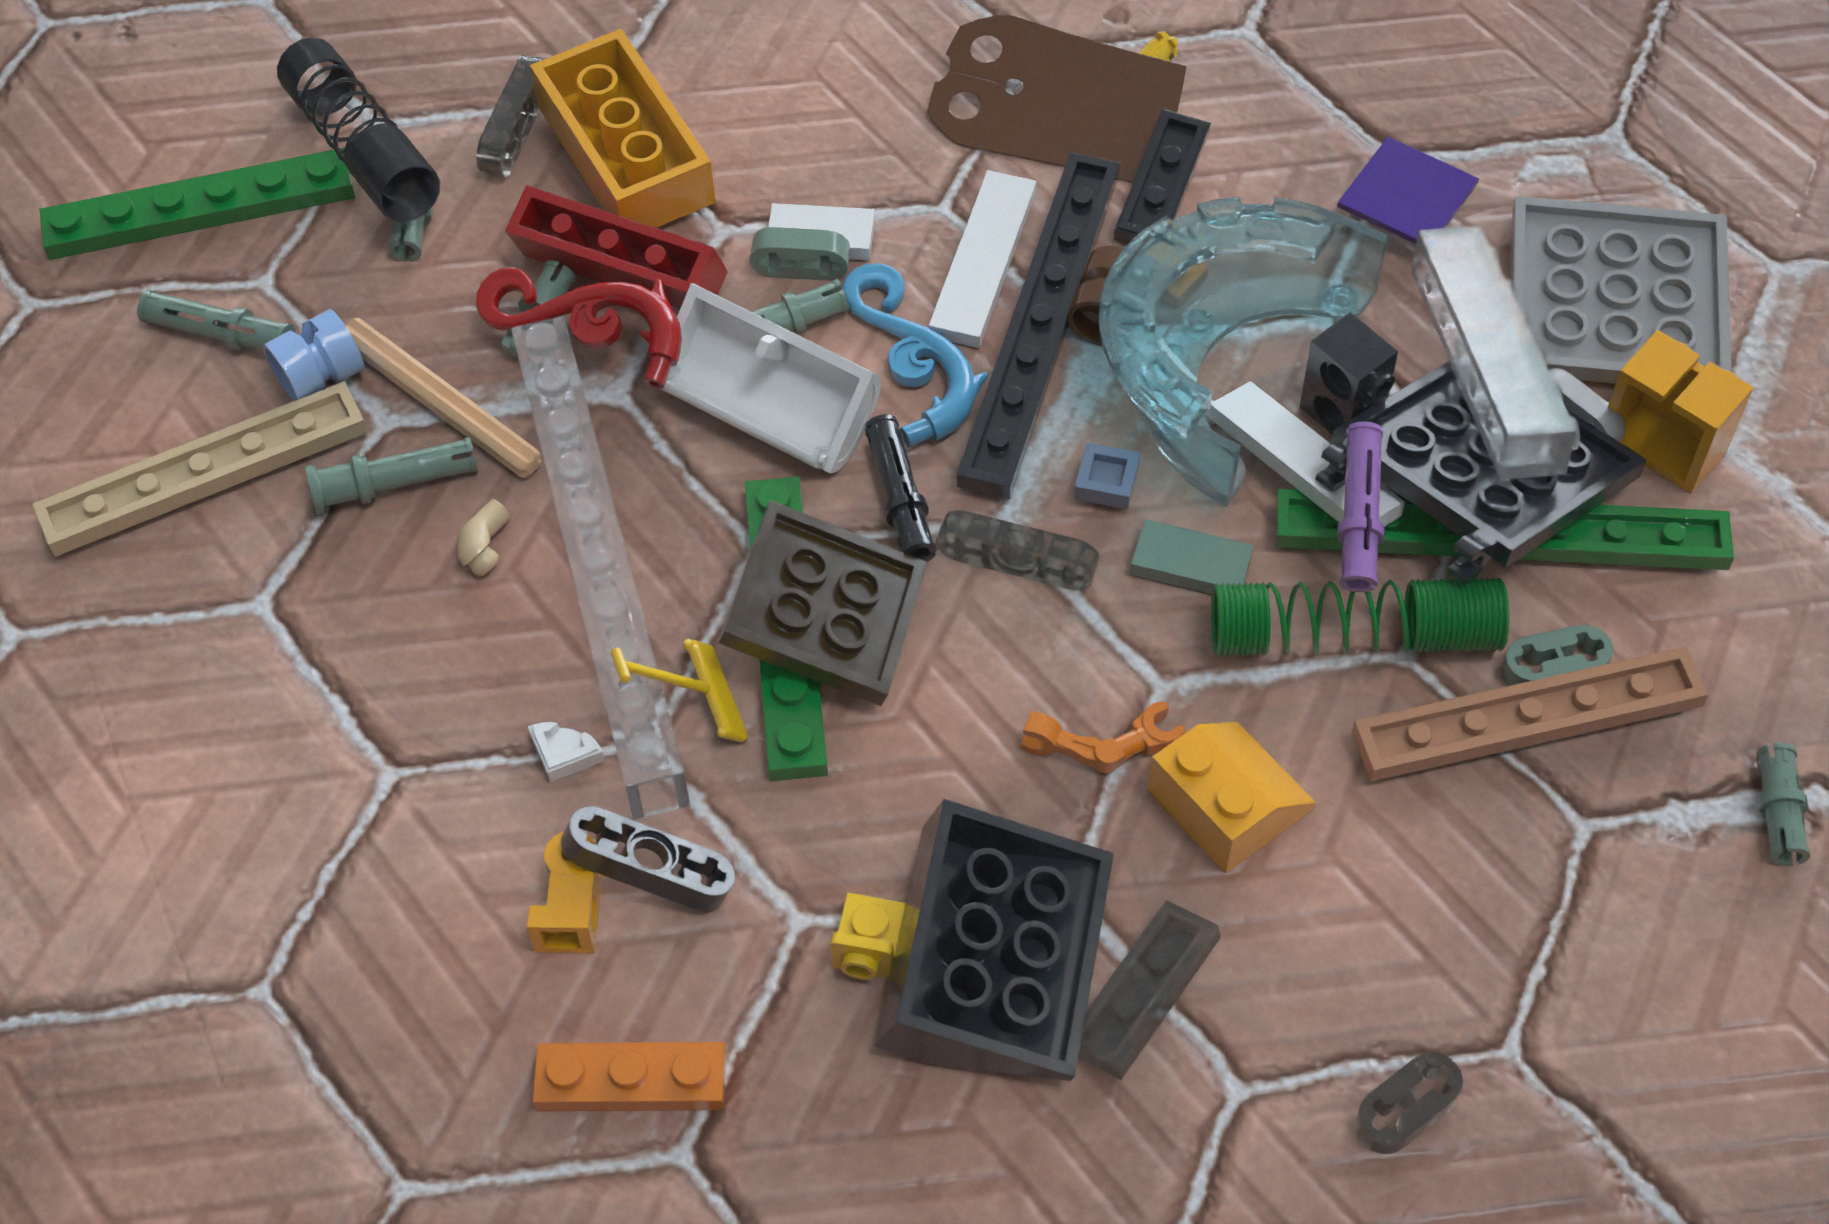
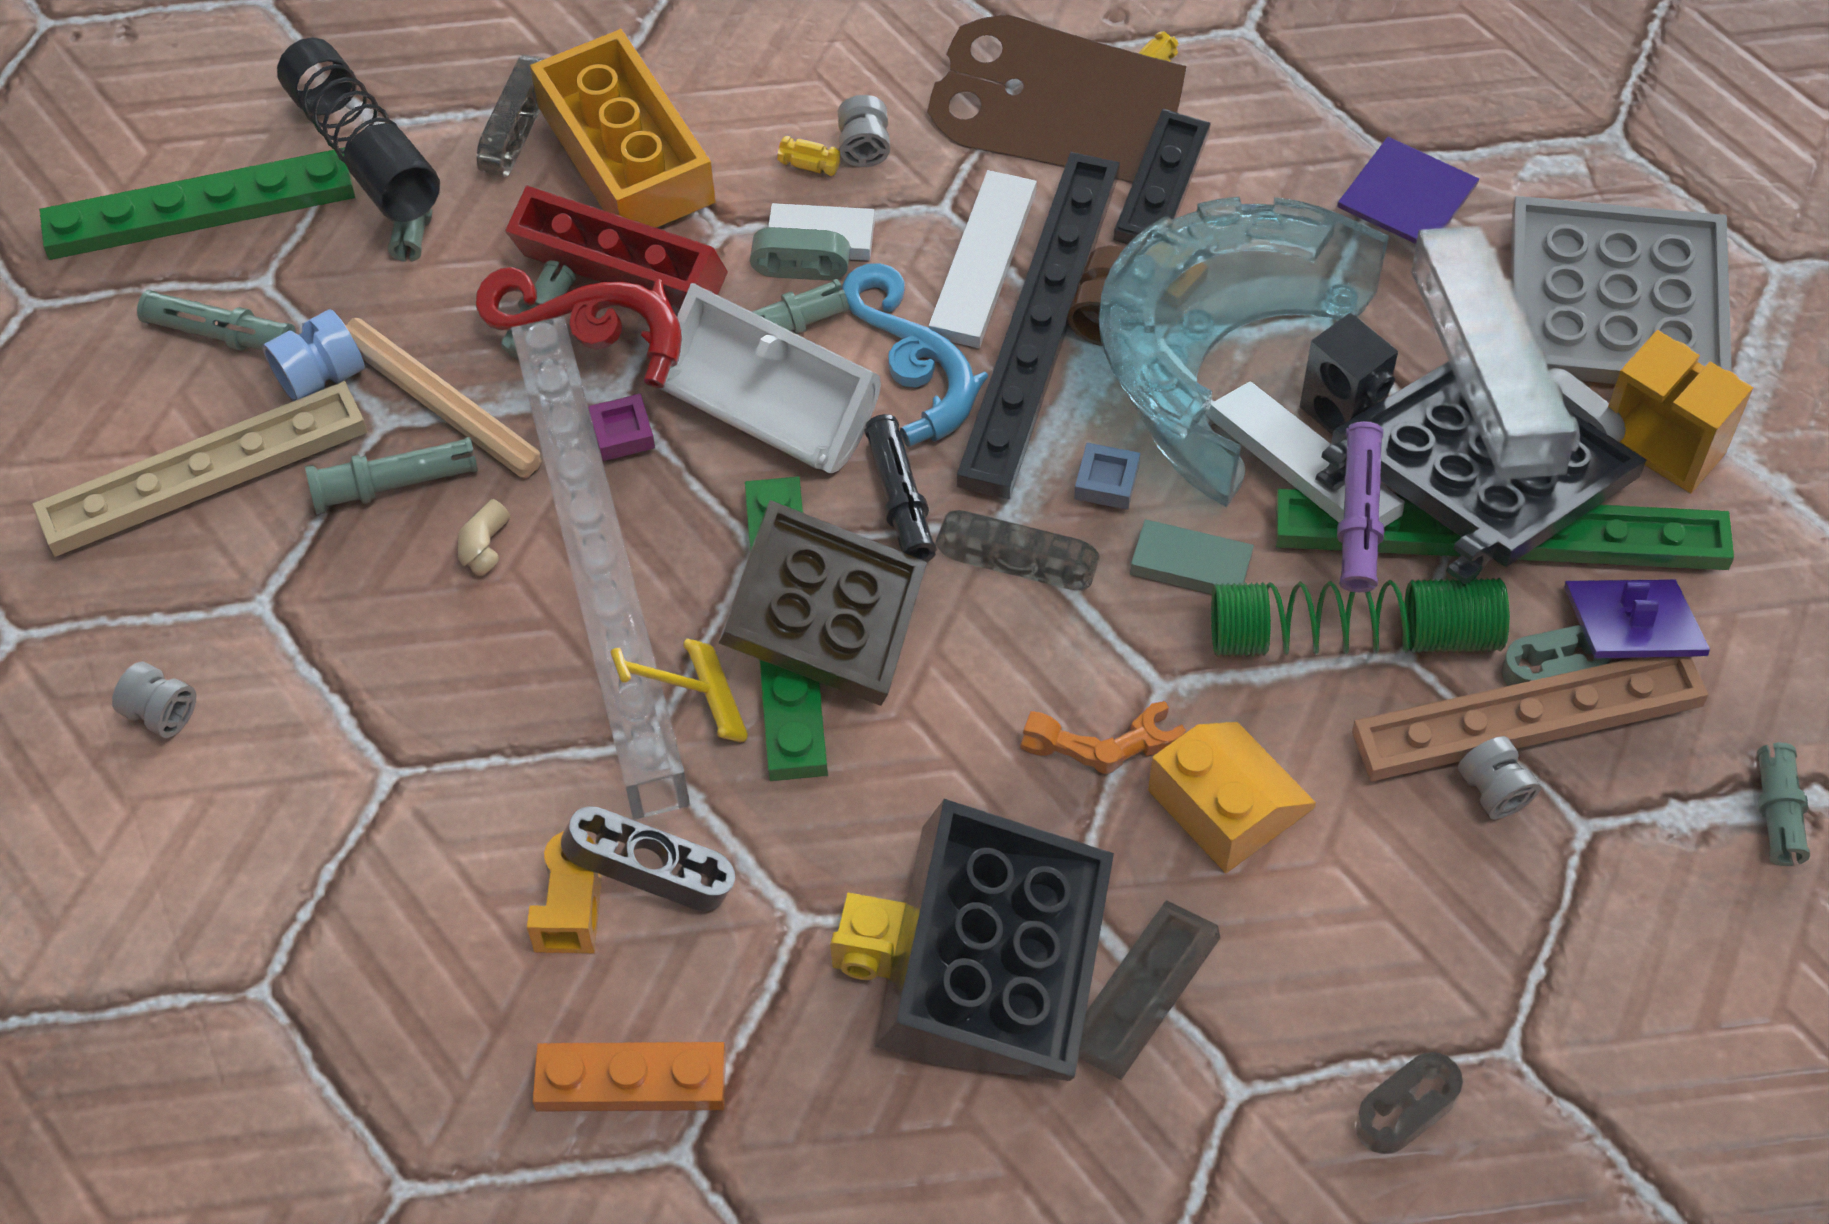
(159, 702): none -> light grey wheel
(564, 749): white tile -> none
(621, 427): none -> magenta plate
(808, 155): none -> yellow piece
(863, 131): none -> light grey wheel
(1499, 777): none -> light grey wheel
(1636, 618): none -> dark purple piece

